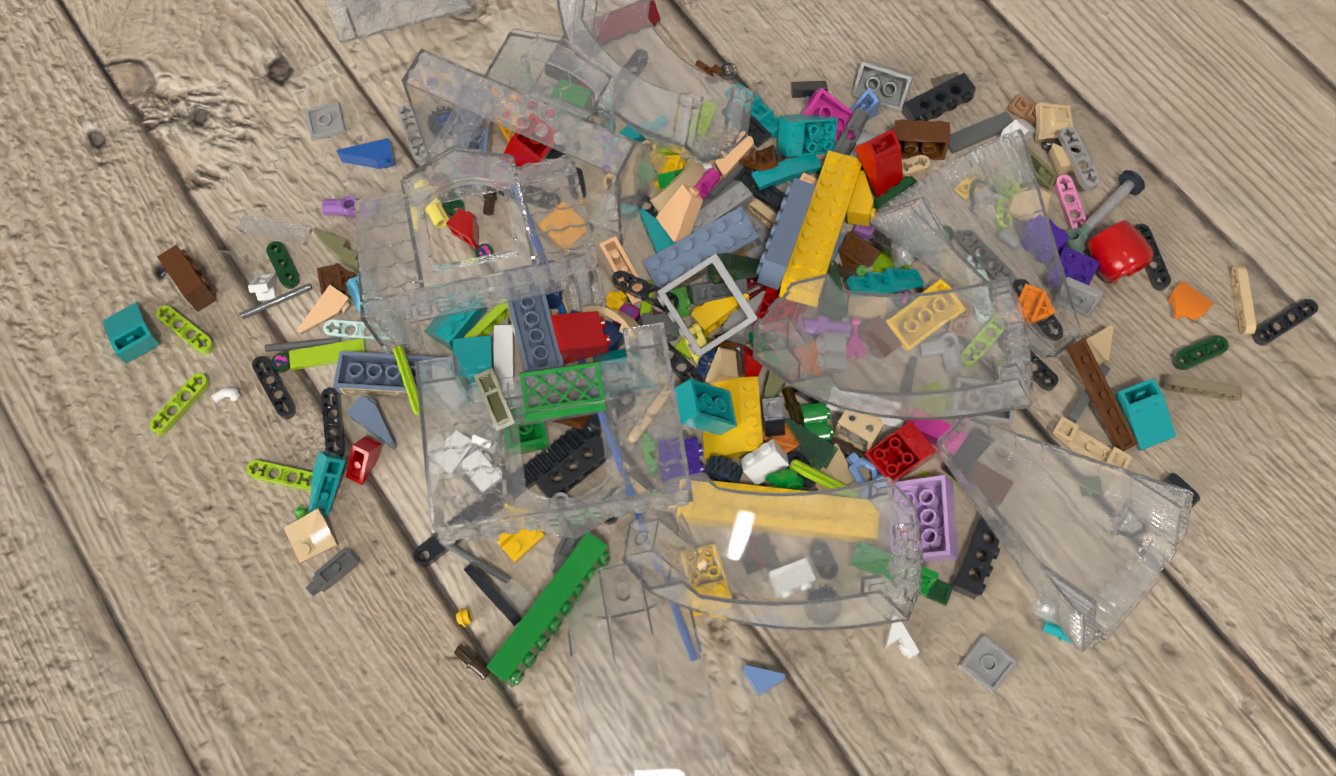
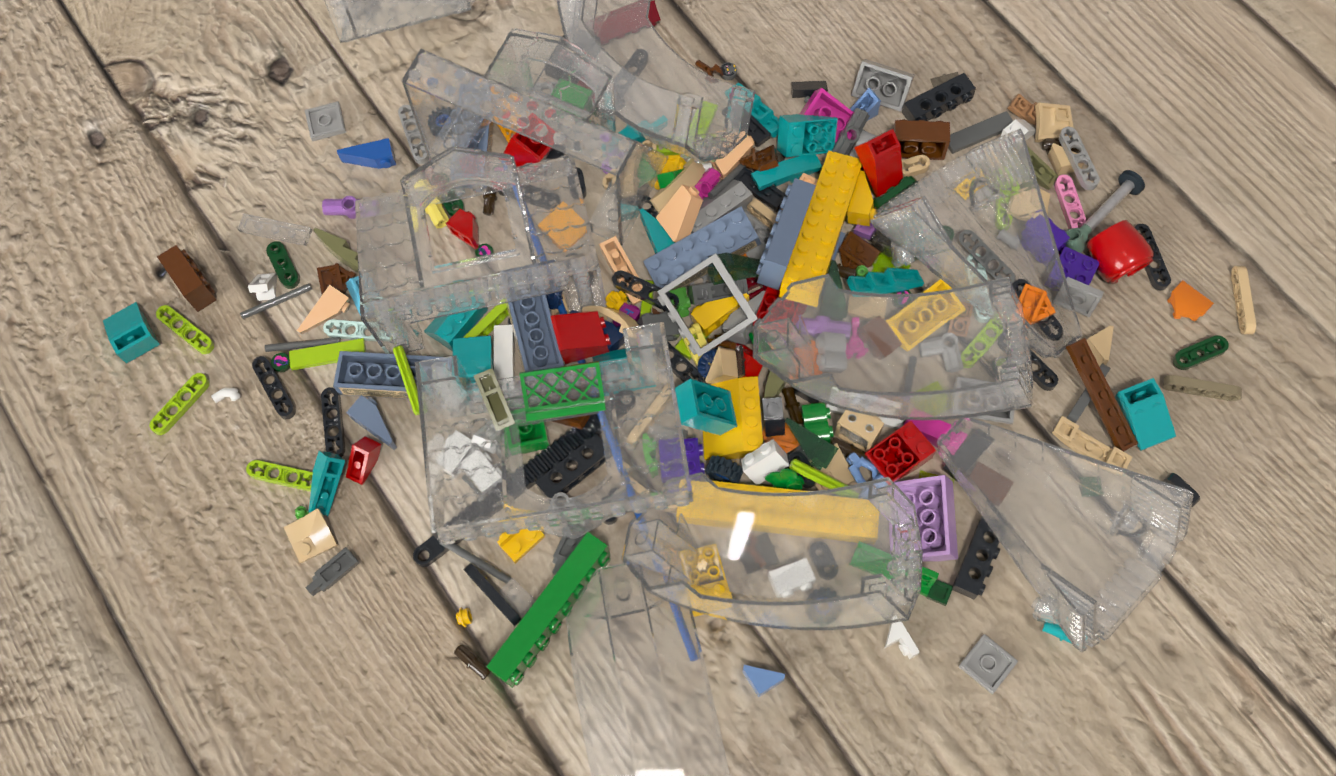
(1285, 322): black beam -> none

